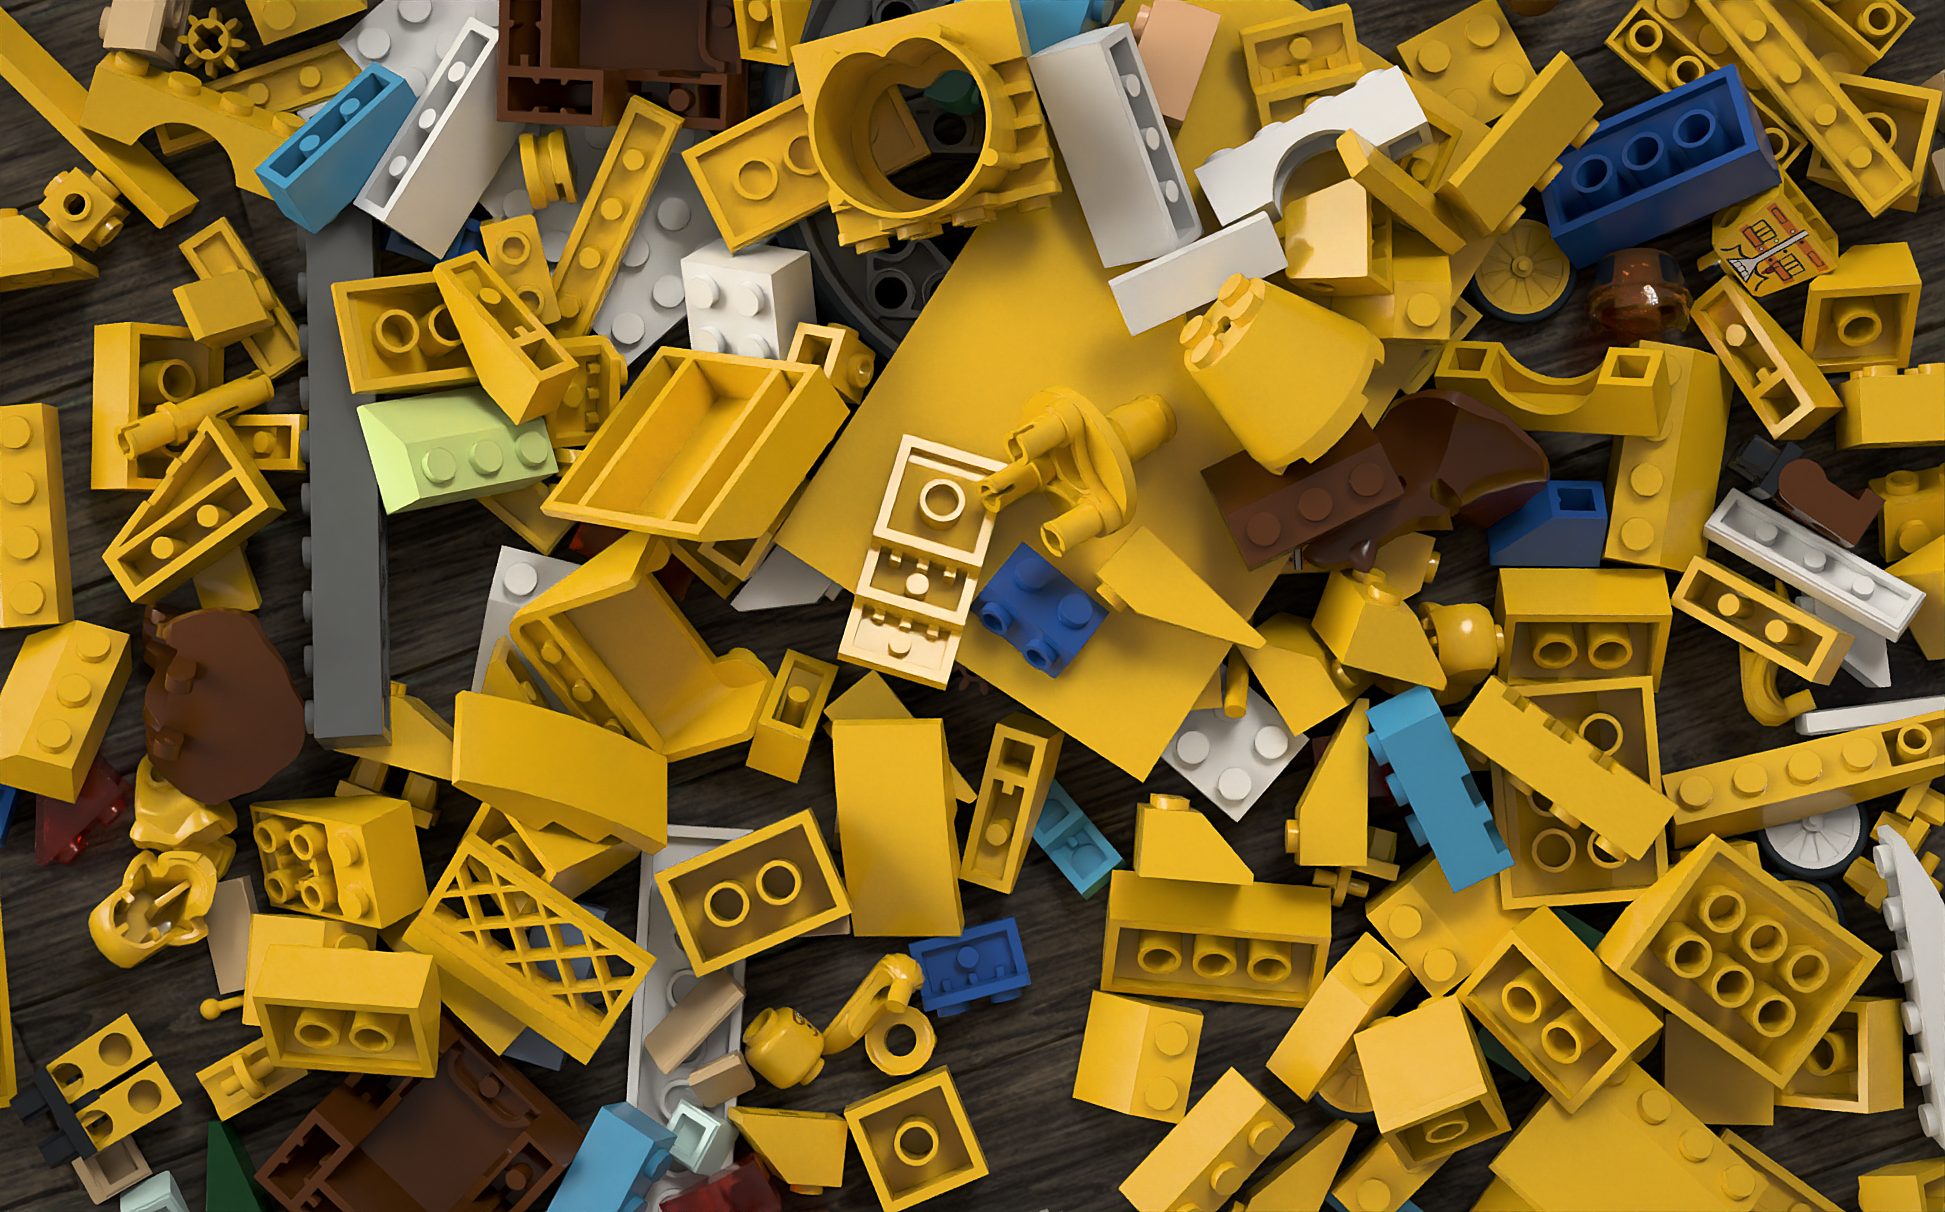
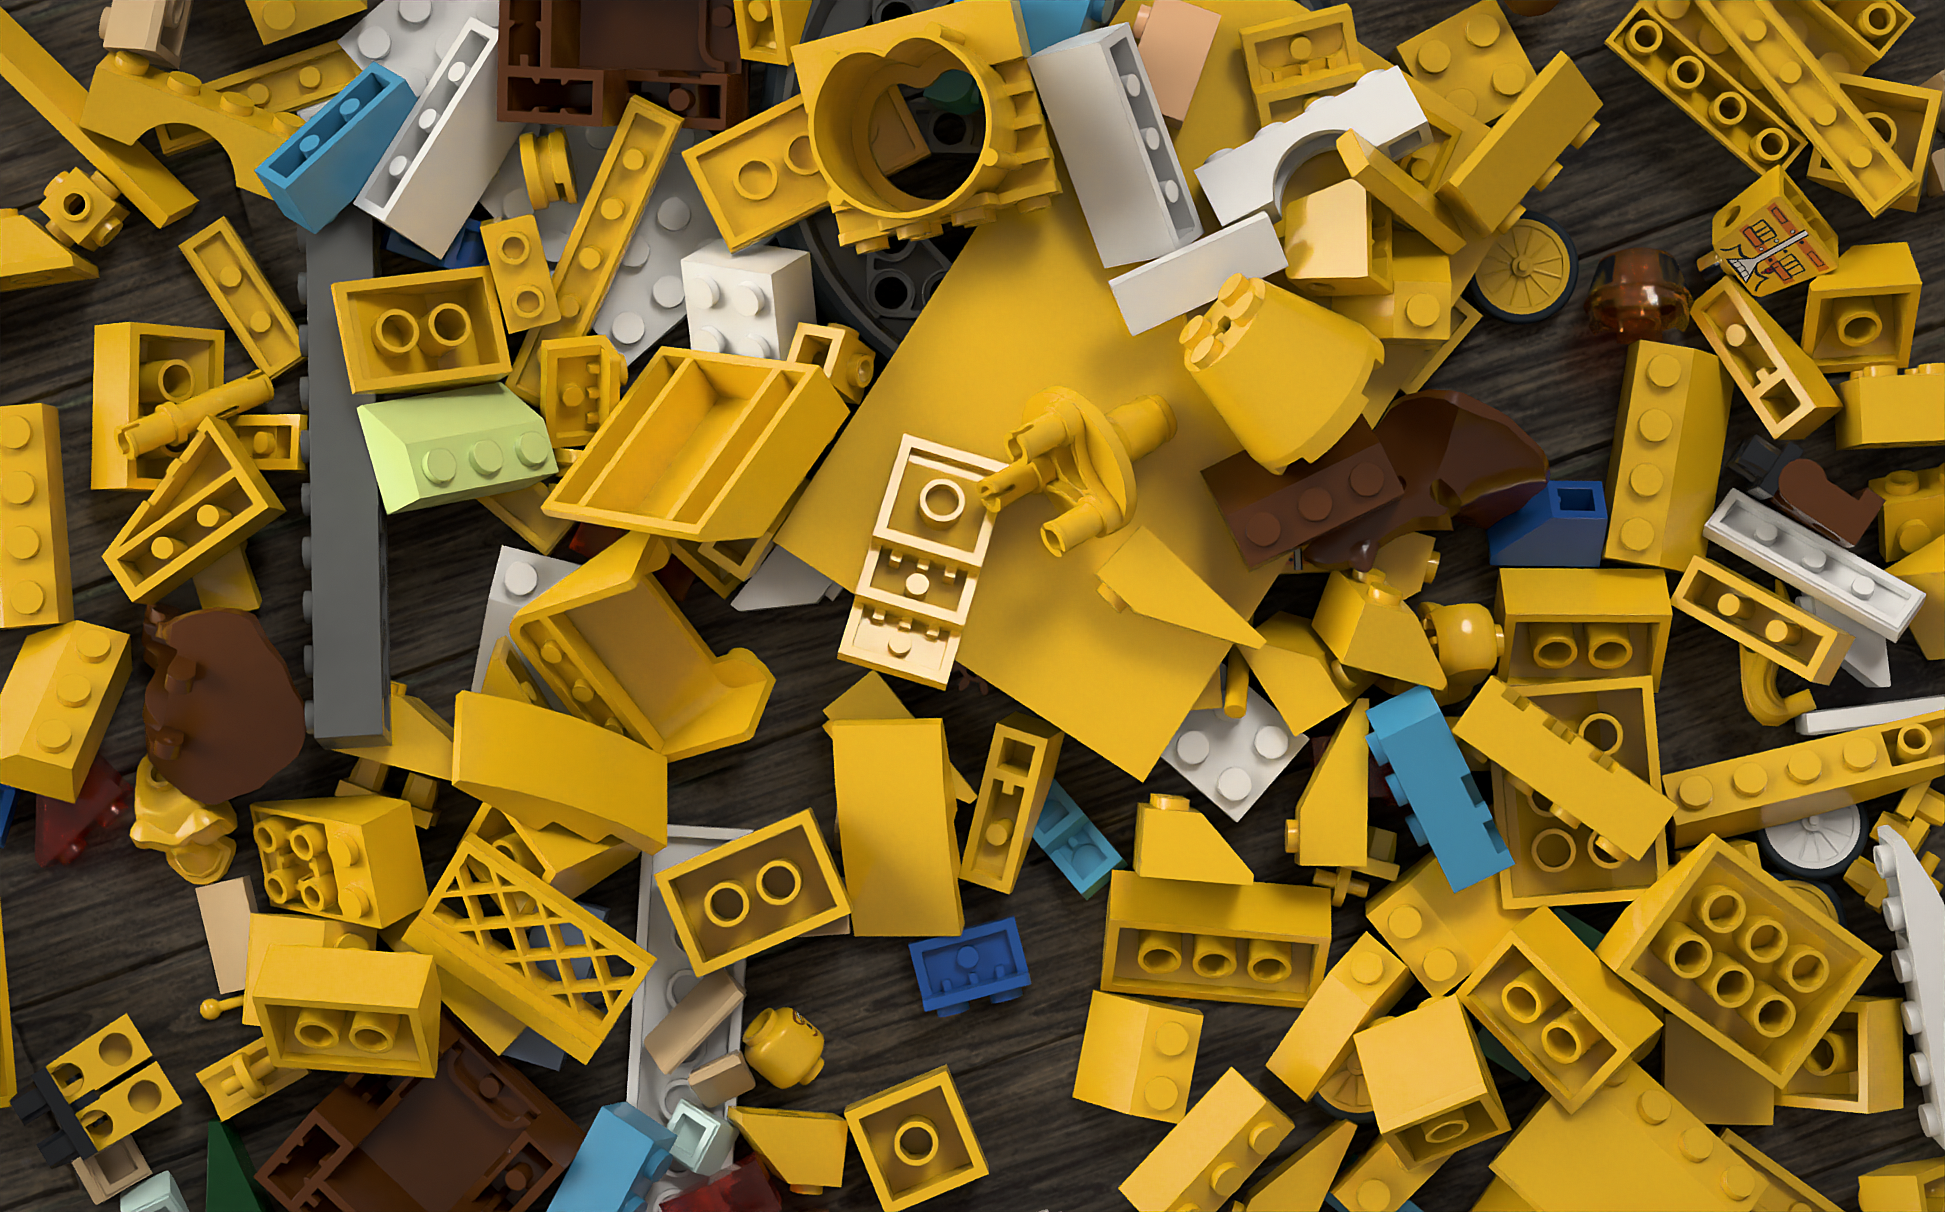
(155, 907): yellow head -> none
(200, 49): yellow gear -> none
(227, 307): yellow slope -> none
(505, 341): yellow slope -> none
(791, 716): yellow slope -> none
(881, 1056): yellow piece -> none
(885, 987): yellow piece -> none
(1038, 610): blue bracket -> none
(1619, 397): yellow arch -> none
(1659, 168): blue slope -> none

